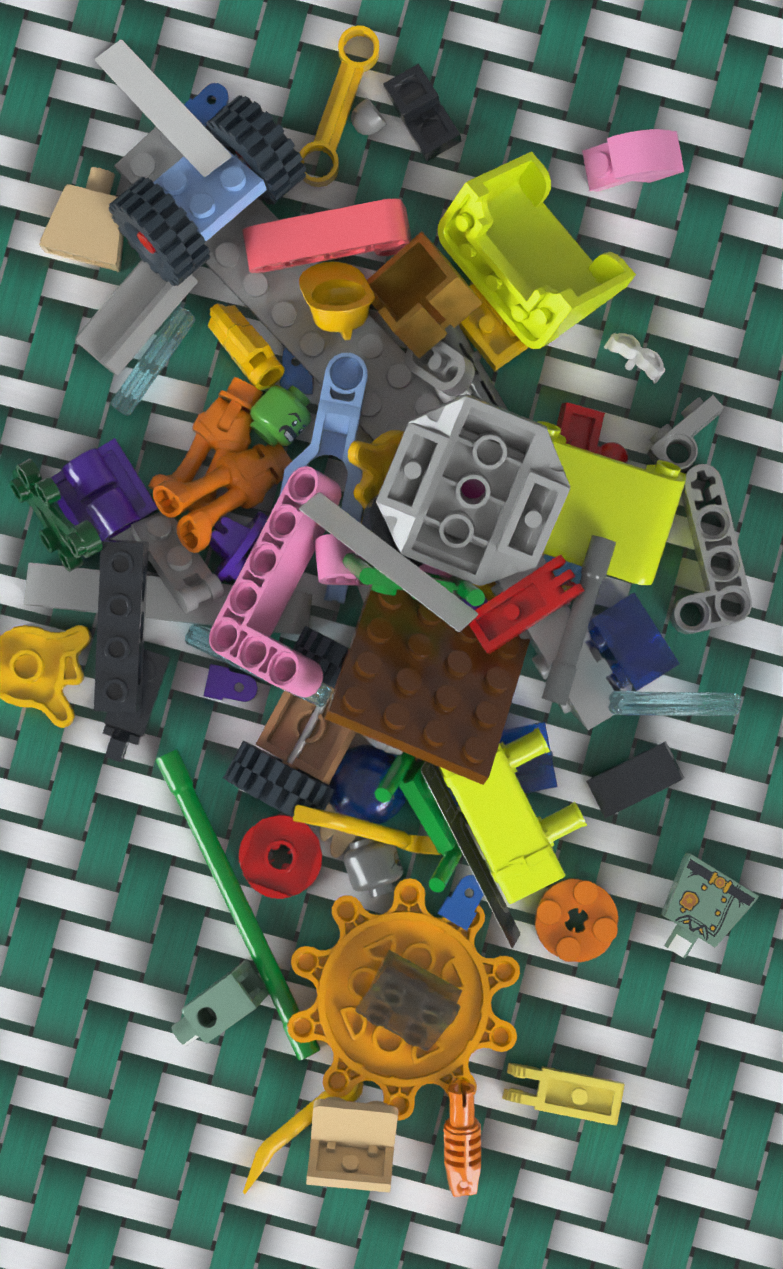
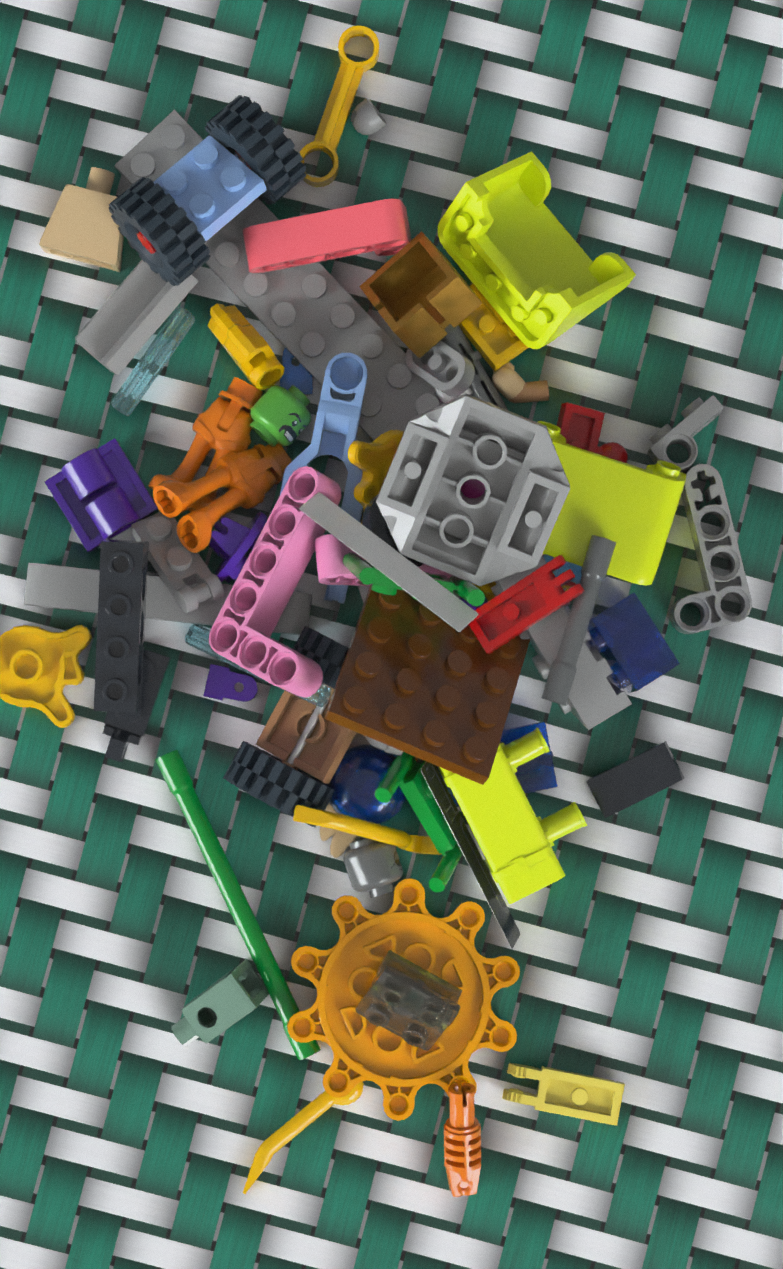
(58, 532): dark green plant -> none
(163, 108): white sticker -> none
(199, 106): blue piece -> none
(292, 877): red plate -> none
(337, 296): yellow piece -> none
(352, 1144): tan bracket -> none
(422, 112): black slope -> none
(460, 908): blue piece -> none
(516, 389): none -> arm
(553, 913): orange plate -> none
(631, 349): white piece -> none
(633, 157): bright pink brick -> none
(674, 703): clear light blue axle -> none
(703, 905): sand green torso -> none

